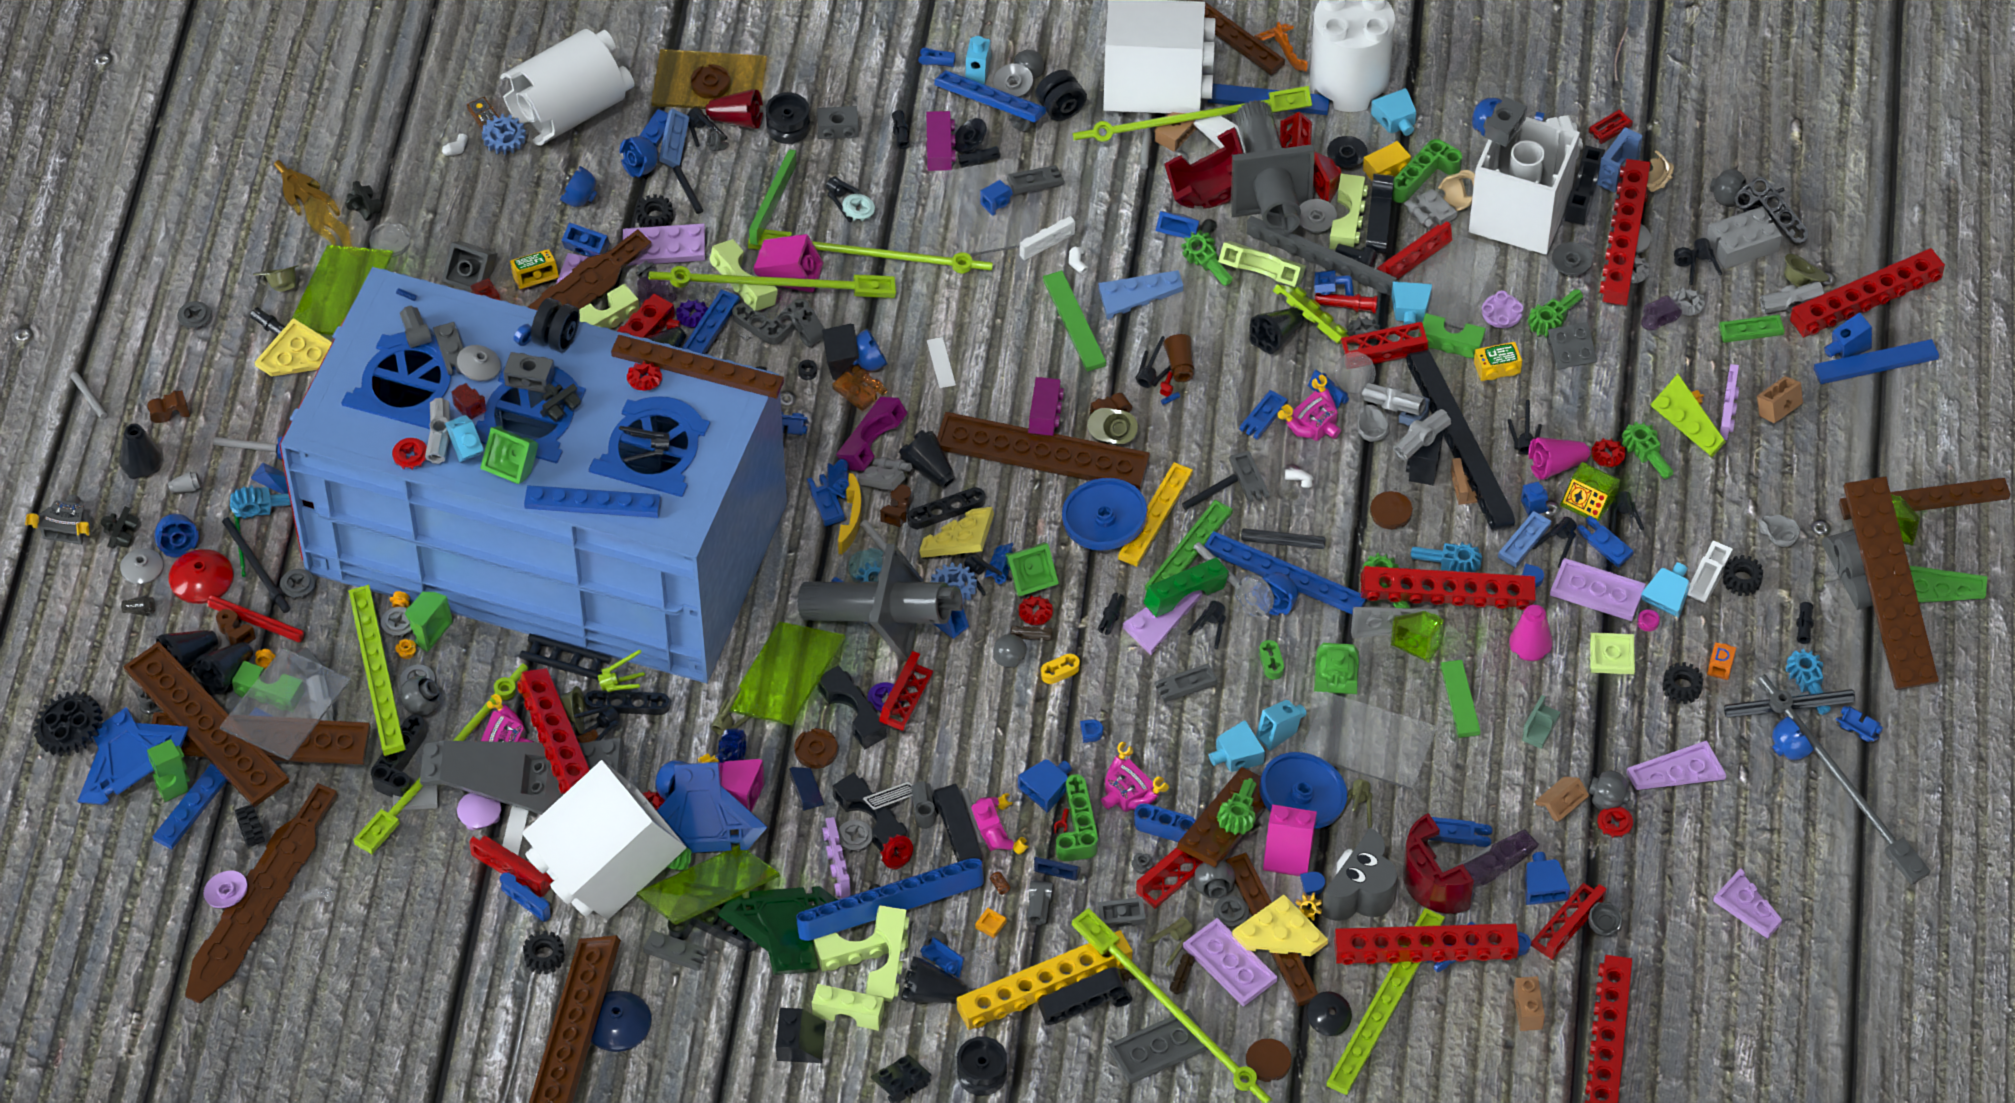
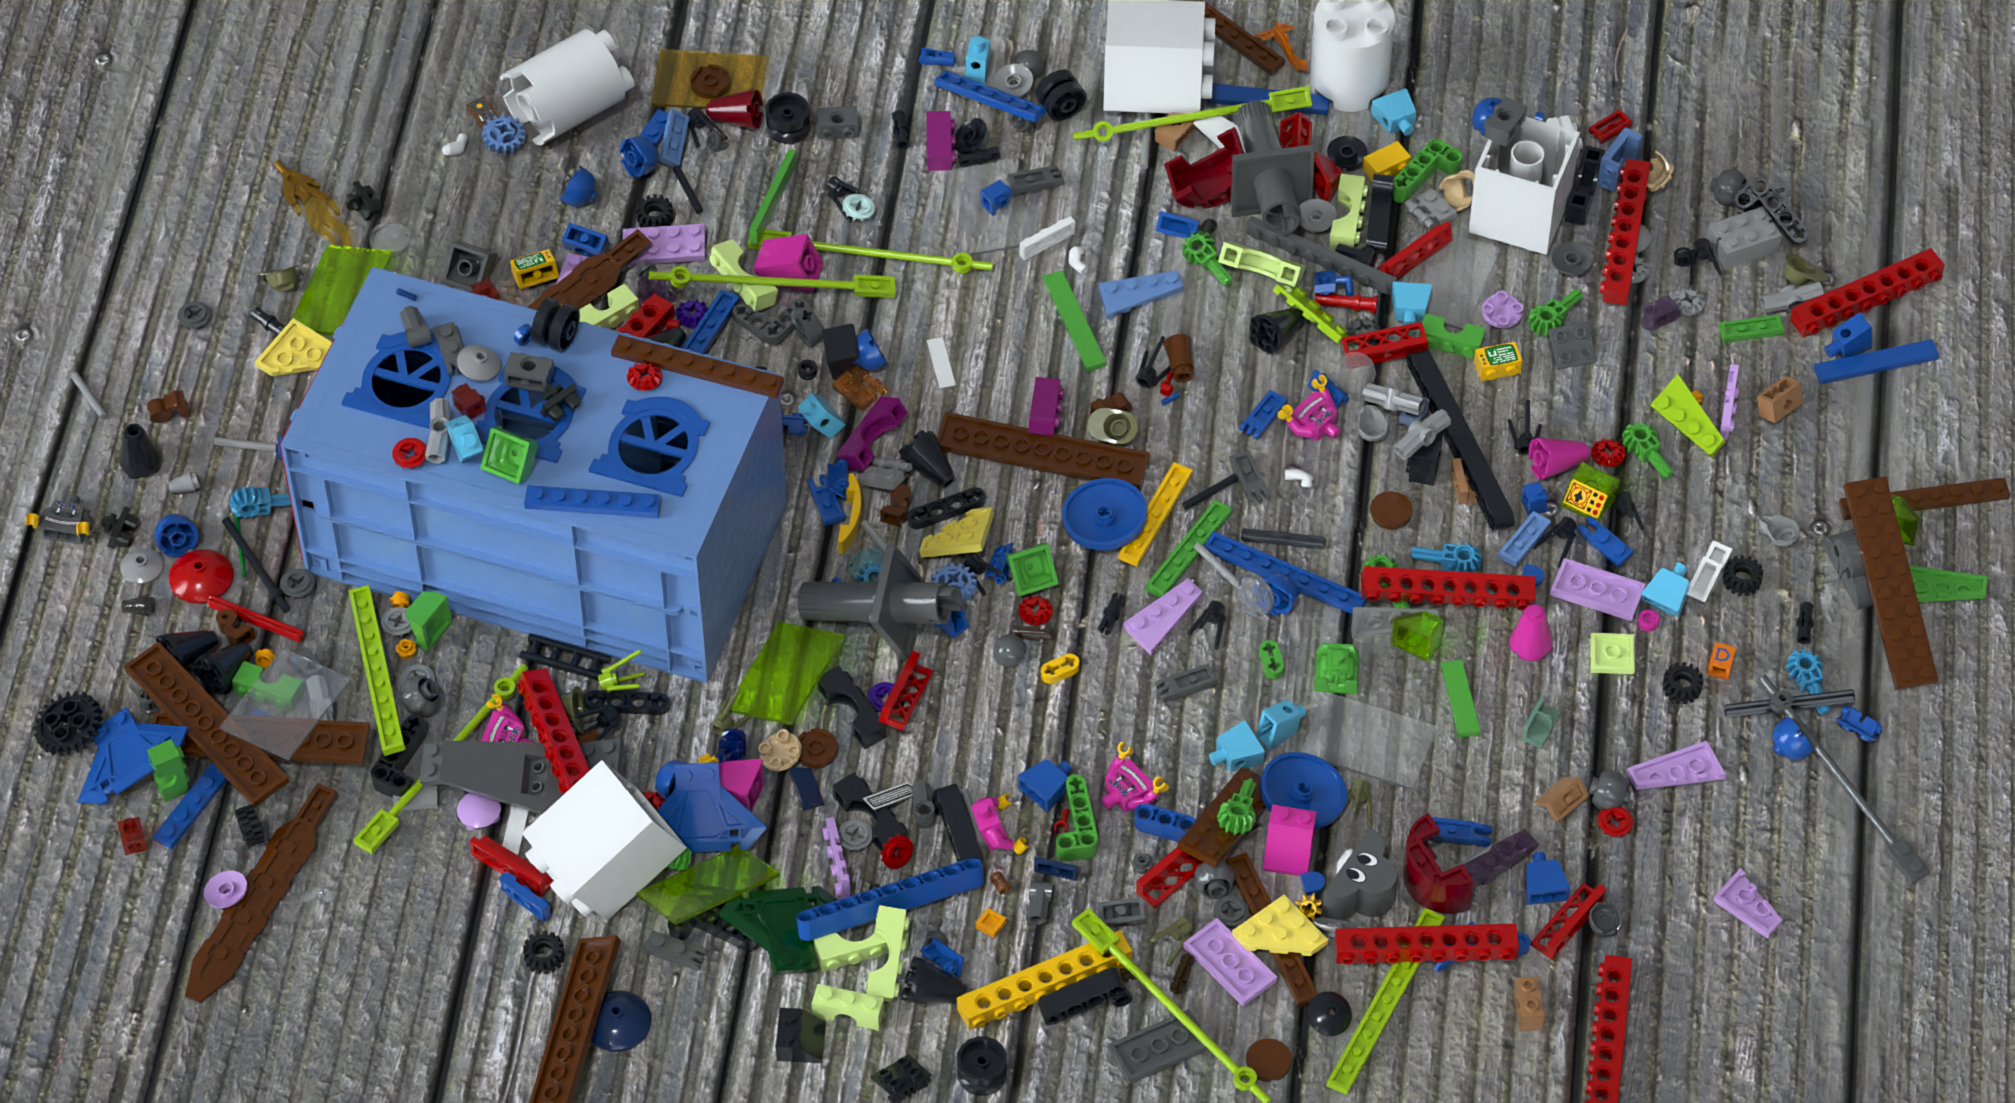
(132, 835): none -> clear red brick
(271, 478): blue slope -> none
(659, 441): black plant -> none
(780, 751): none -> tan dish
(816, 409): none -> medium azure torso
(1091, 730): blue tile -> none
(1167, 593): green arch -> none
(1330, 925): none -> light grey dish

